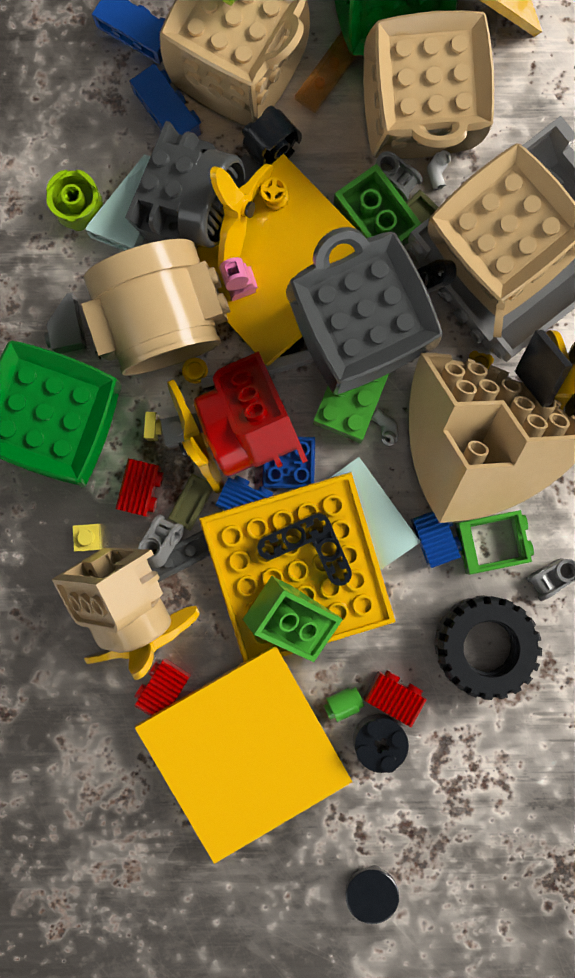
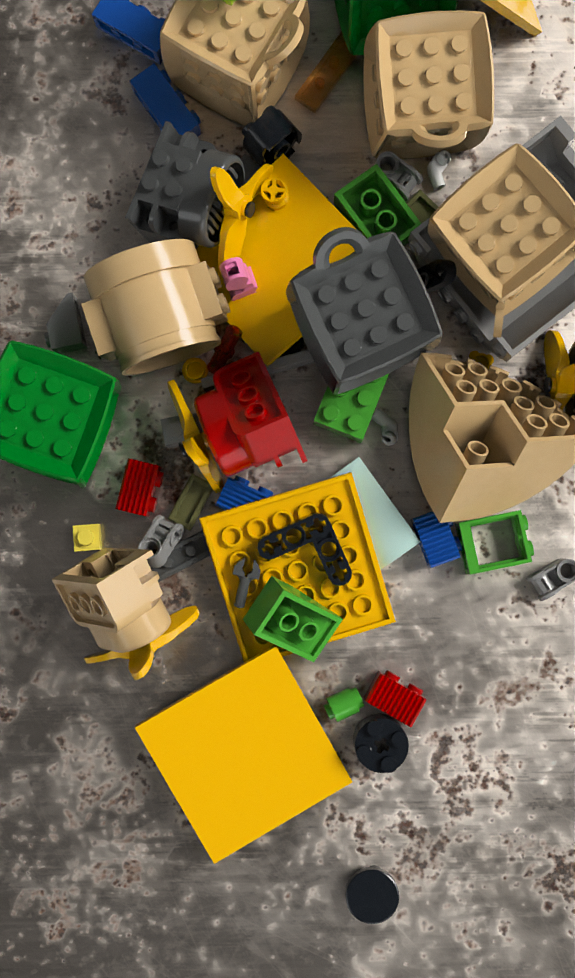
(63, 189): lime brick -> none
(110, 222): light aqua slope -> none
(152, 426): light yellow plate -> none
(162, 688): red brick -> none
(225, 349): none -> clear red pin
(244, 581): none -> dark grey bar
(293, 472): blue tile -> none
(522, 653): black tyre -> none
(543, 368): black tile -> none

